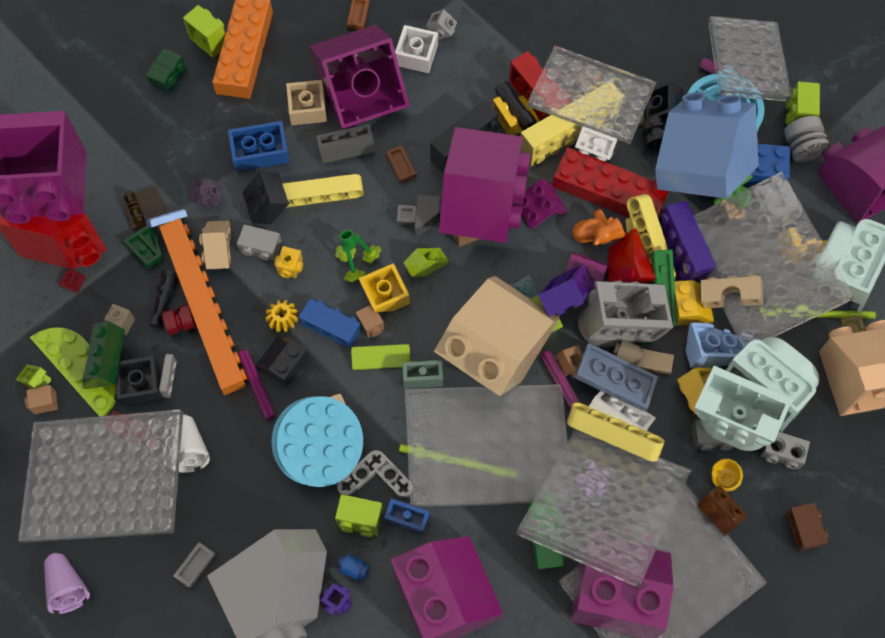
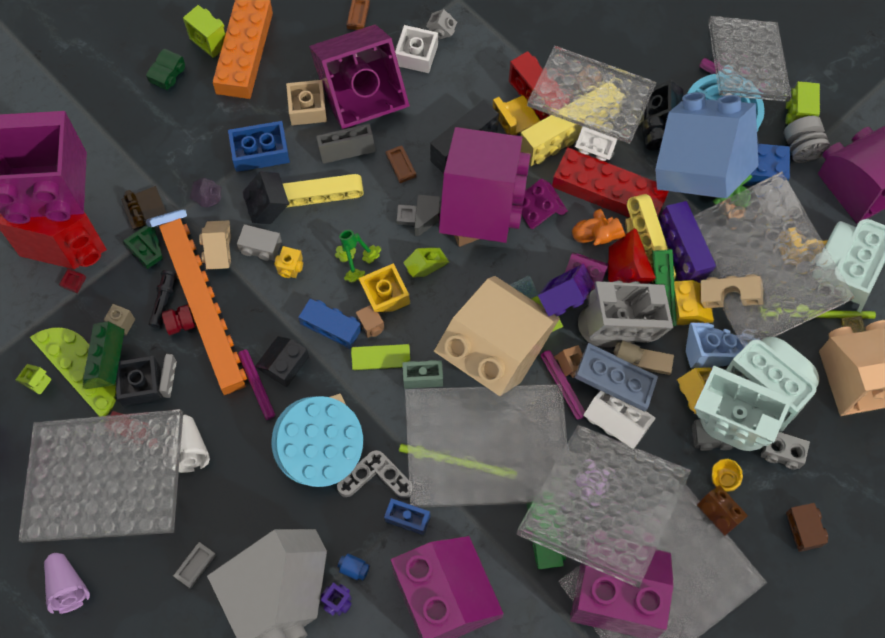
(41, 399): medium nougat brick -> none
(282, 309): yellow gear -> none
(359, 515): lime brick -> none
(523, 116): black axle -> none
(615, 432): light yellow beam -> none

